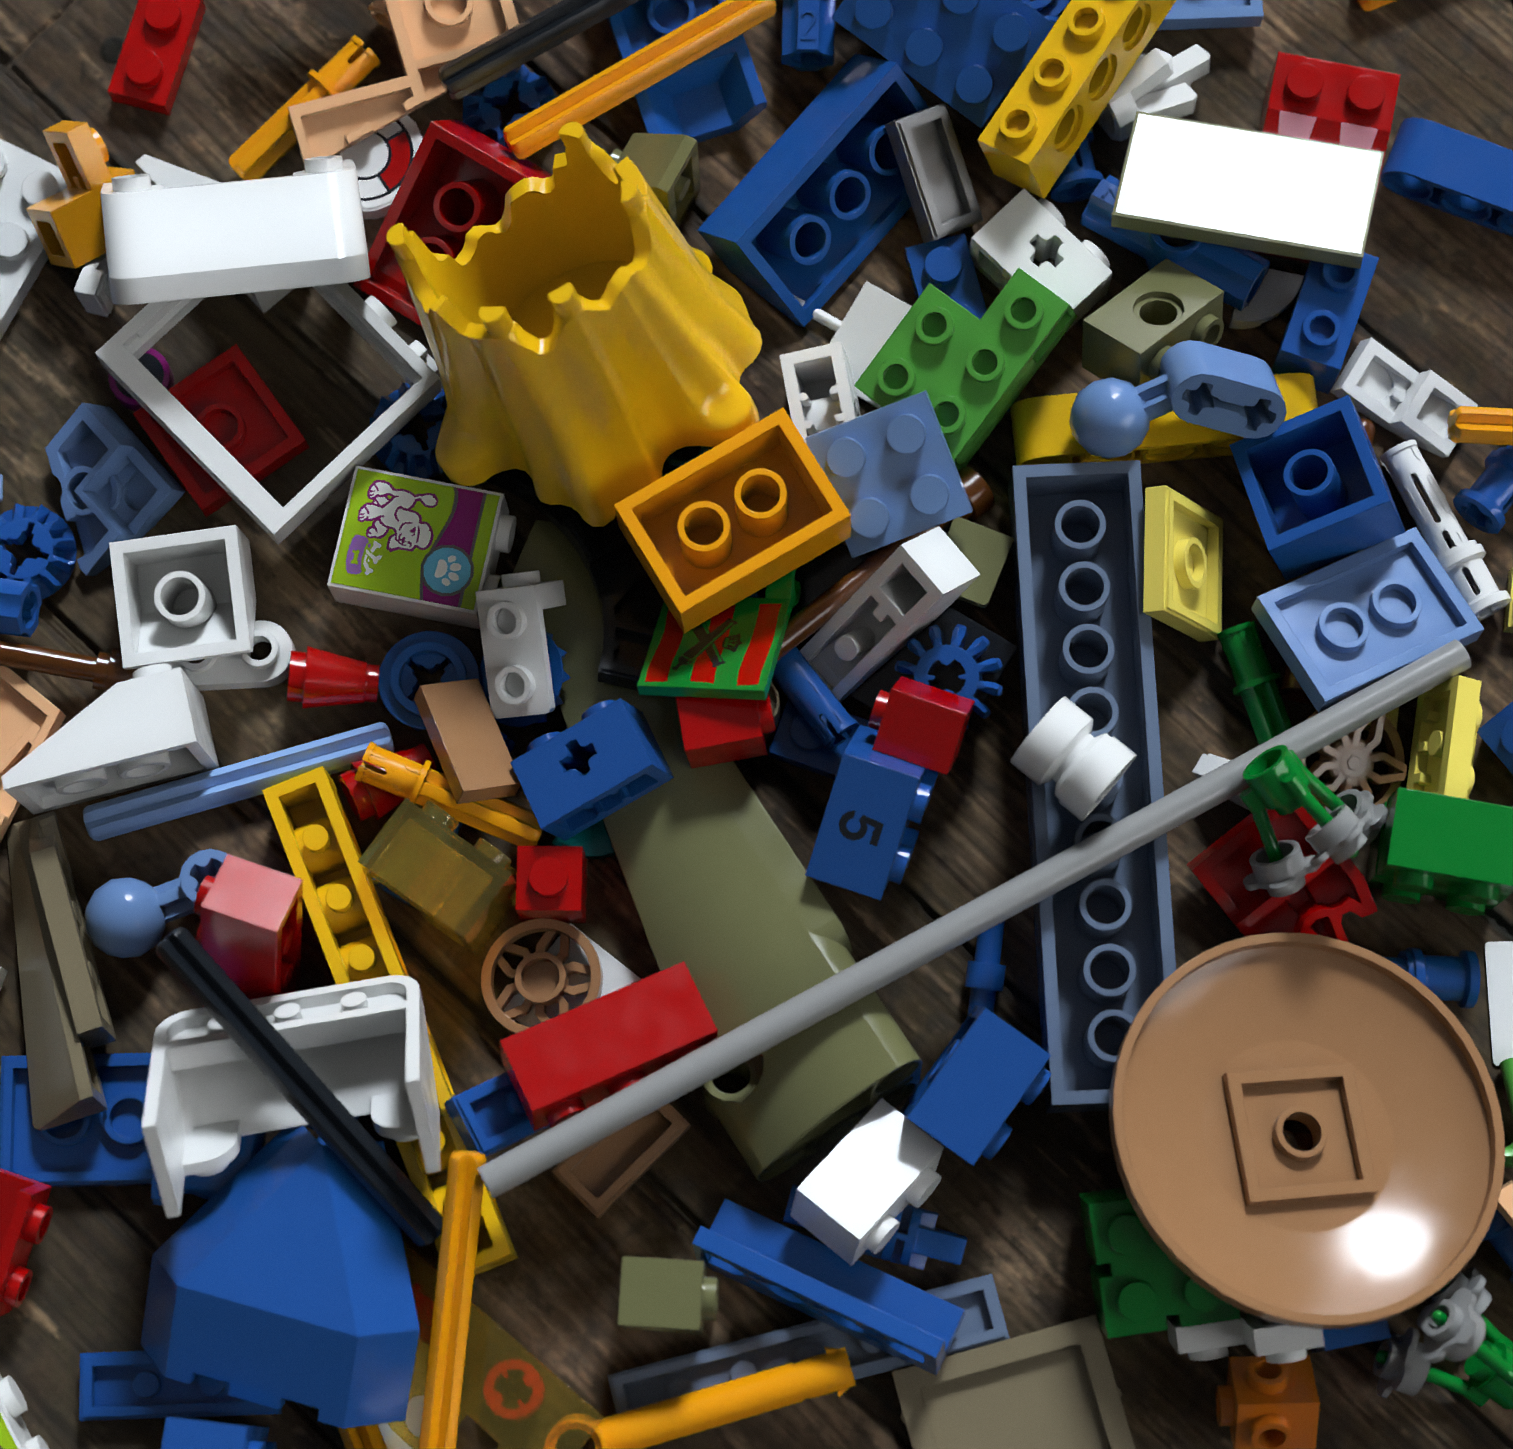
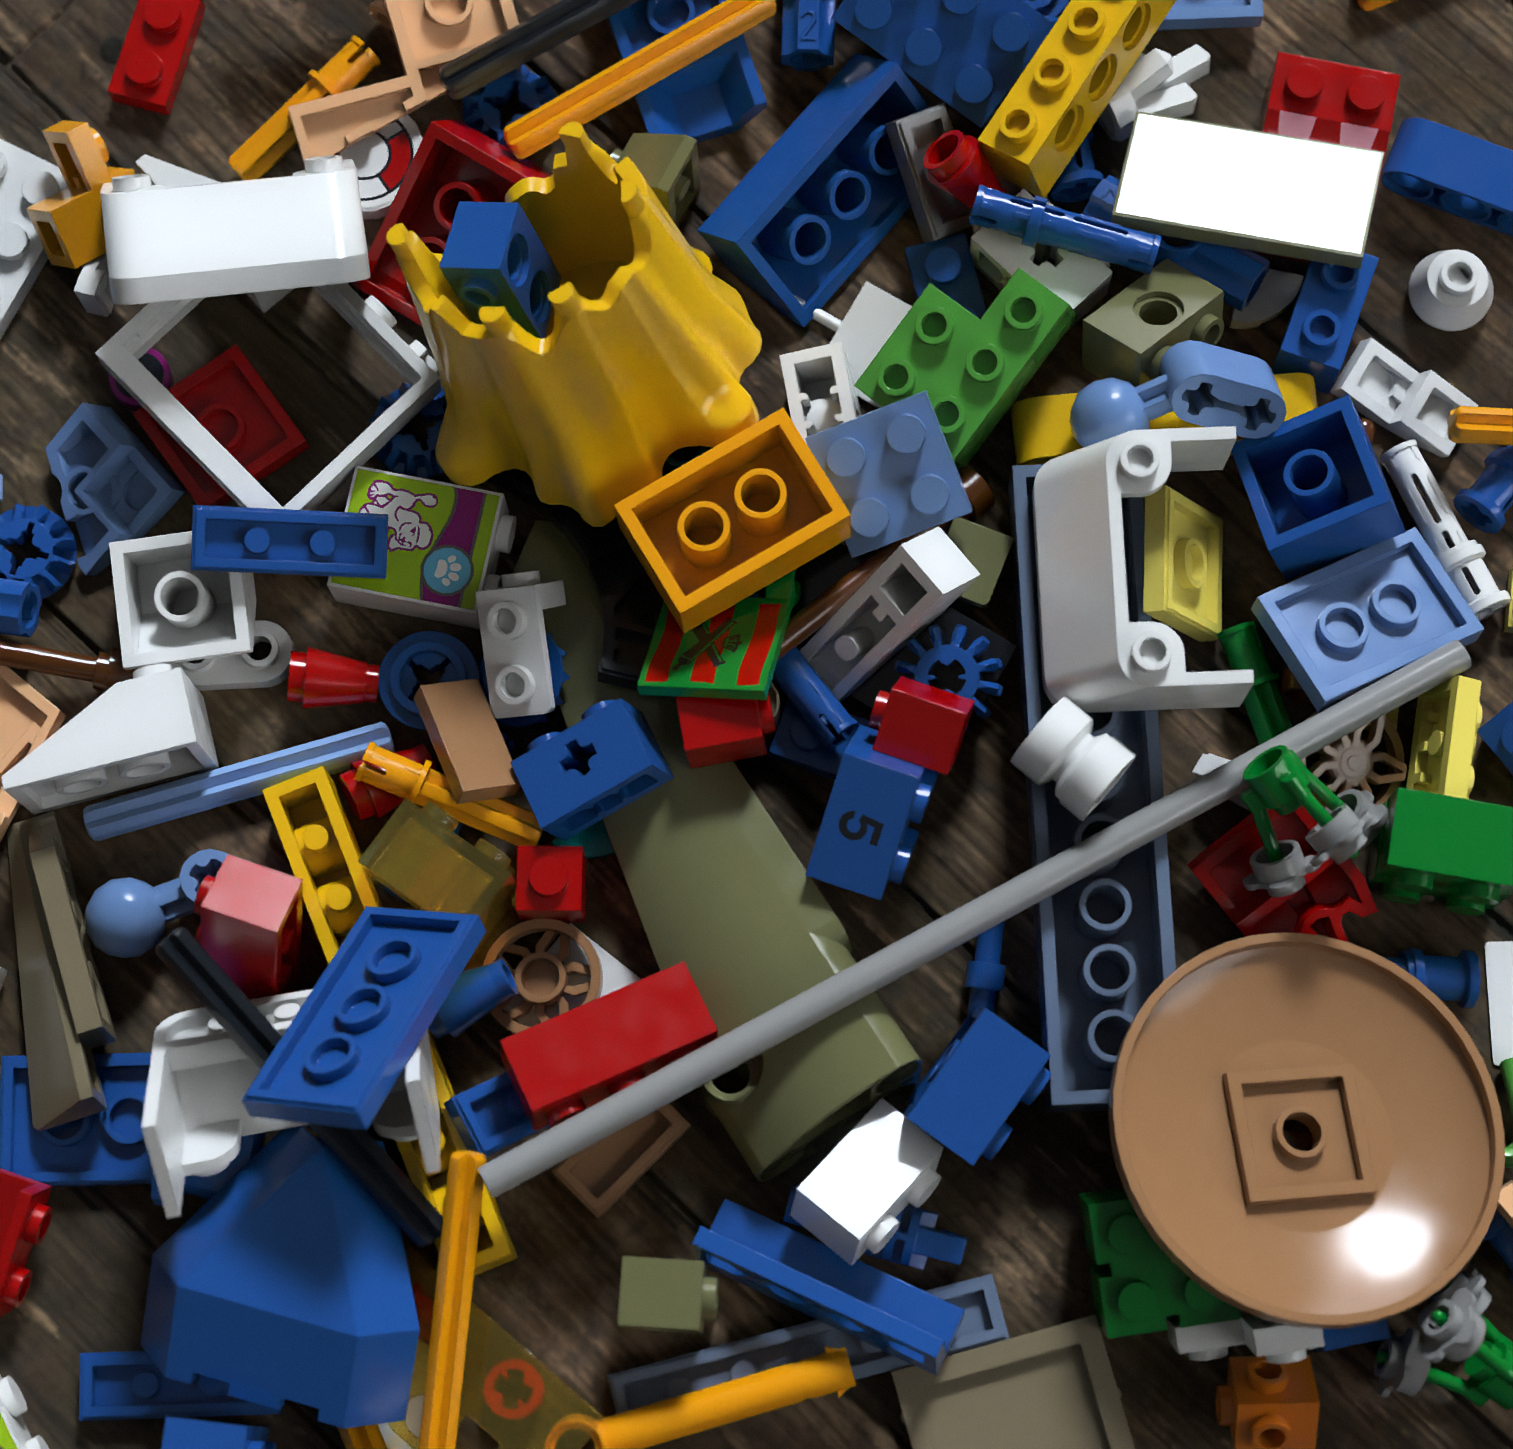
(289, 542): none -> blue tile
(364, 1017): none -> blue tile
(473, 997): none -> blue cone
(500, 262): none -> blue brick
(959, 167): none -> red cone
(1063, 229): none -> blue pin
(1082, 585): none -> white windscreen
(1451, 290): none -> white cone

